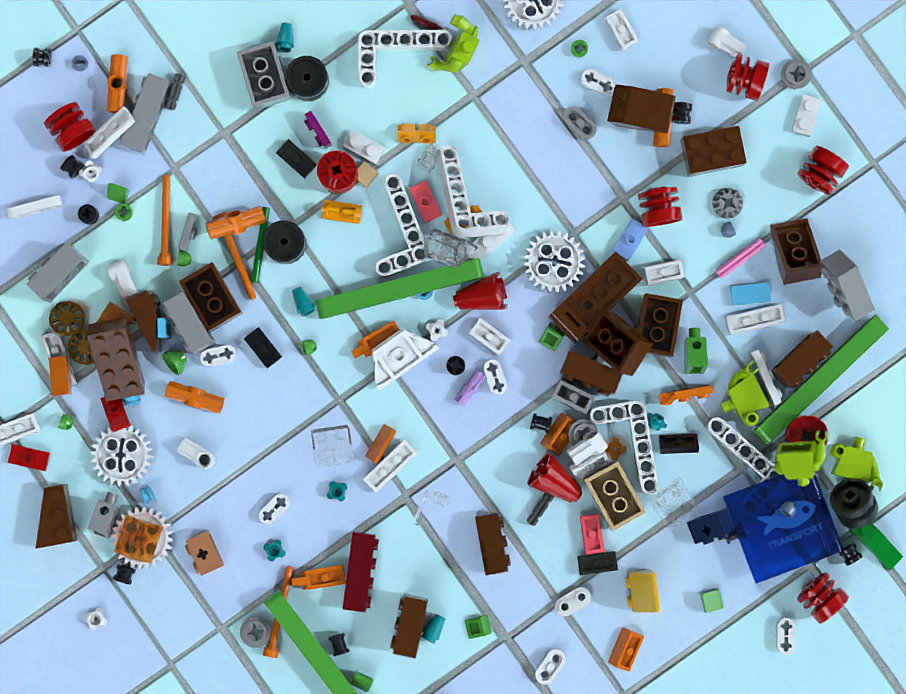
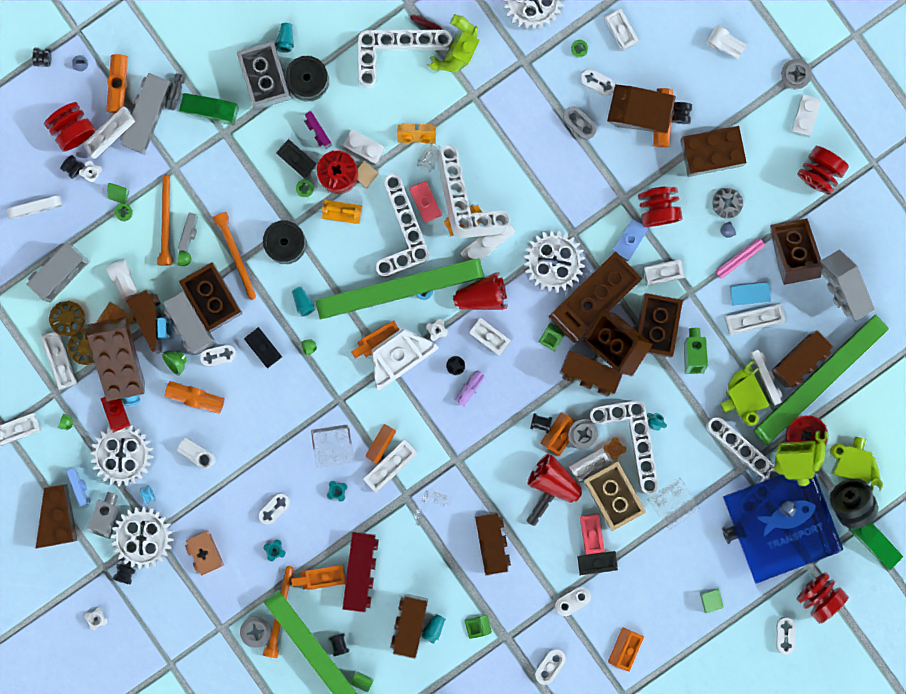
(29, 457): red plate -> none
(60, 376): orange slope -> none
(78, 486): none -> light blue plate
(91, 216): black wheel -> none
(138, 539): clear orange slope -> none
(209, 108): none -> green slope
(235, 222): orange piece -> none
(259, 247): green bar -> none
(300, 184): none -> bright green bush
(447, 248): clear slope -> none
(490, 378): white beam -> none
(572, 397): light grey brick -> none
(591, 444): white piece -> none
(643, 591): yellow slope -> none
(678, 443): black plate -> none
(684, 394): orange hinge -> none
(711, 526): dark blue brick -> none
(747, 77): red wheel -> none
(850, 554): black wheel -> none

